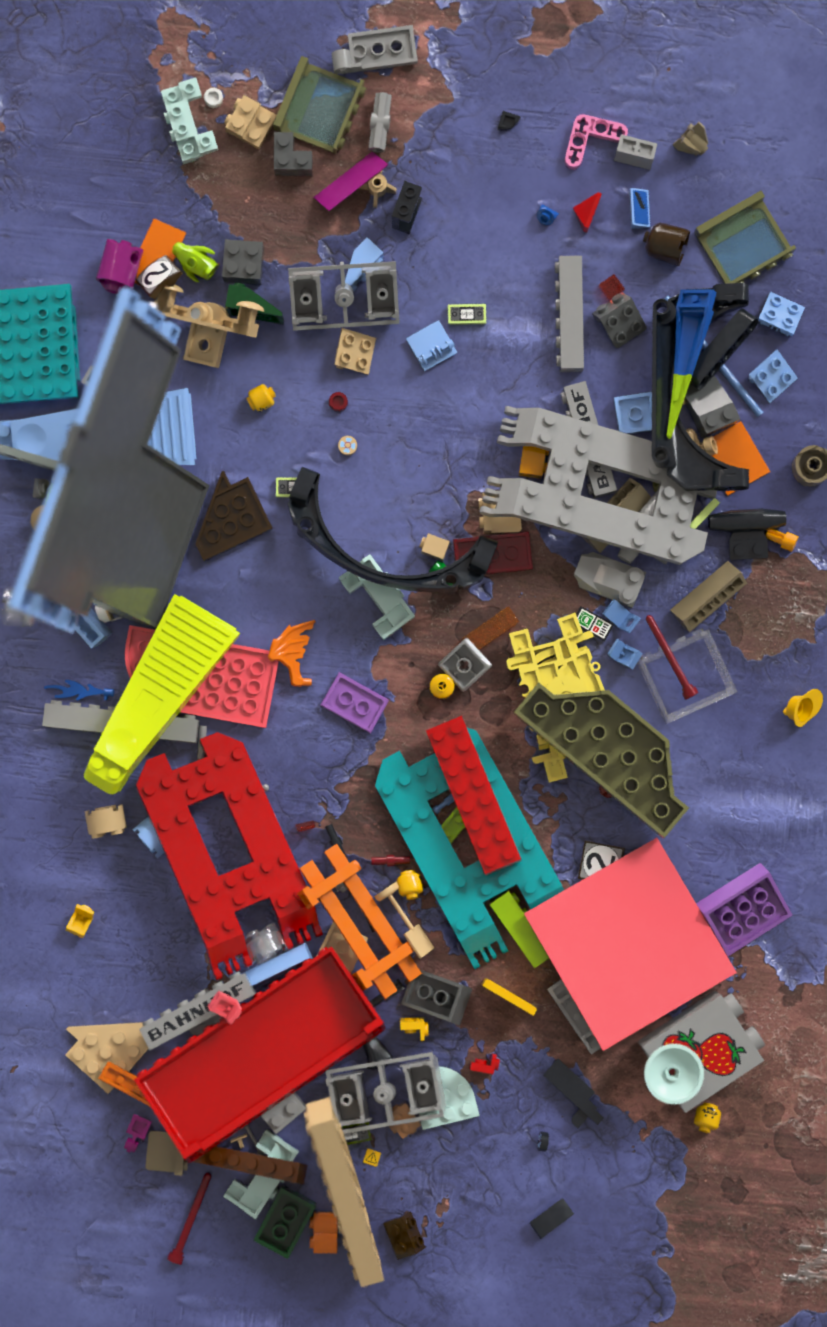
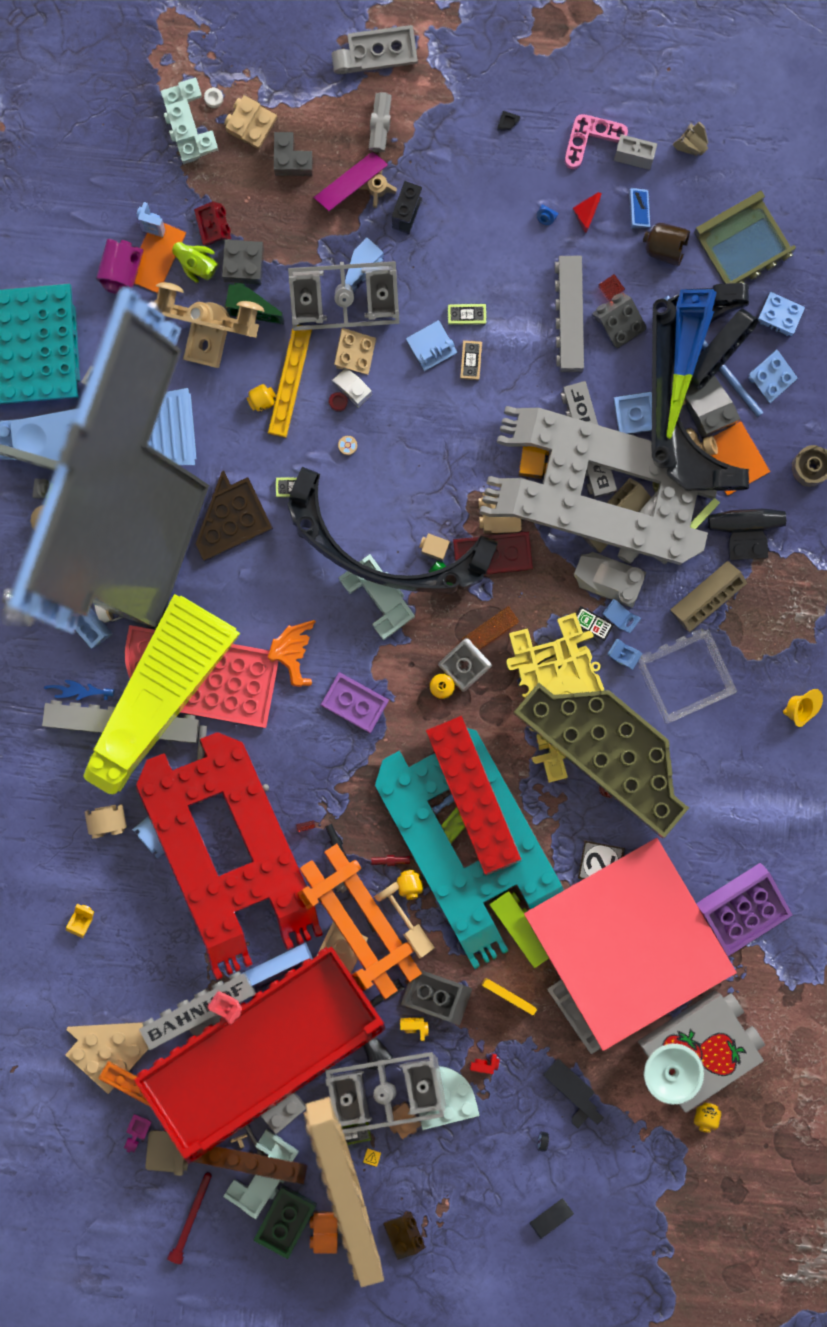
(149, 221): none -> light blue bracket
(158, 275): slope -> none
(212, 223): none -> dark red bracket
(265, 944): clear brick -> none
(289, 382): none -> yellow tile
(319, 106): clear light blue panel -> none
(352, 387): none -> white slope
(471, 360): none -> tile
(688, 689): dark red piece -> none
(788, 541): light orange piece -> none

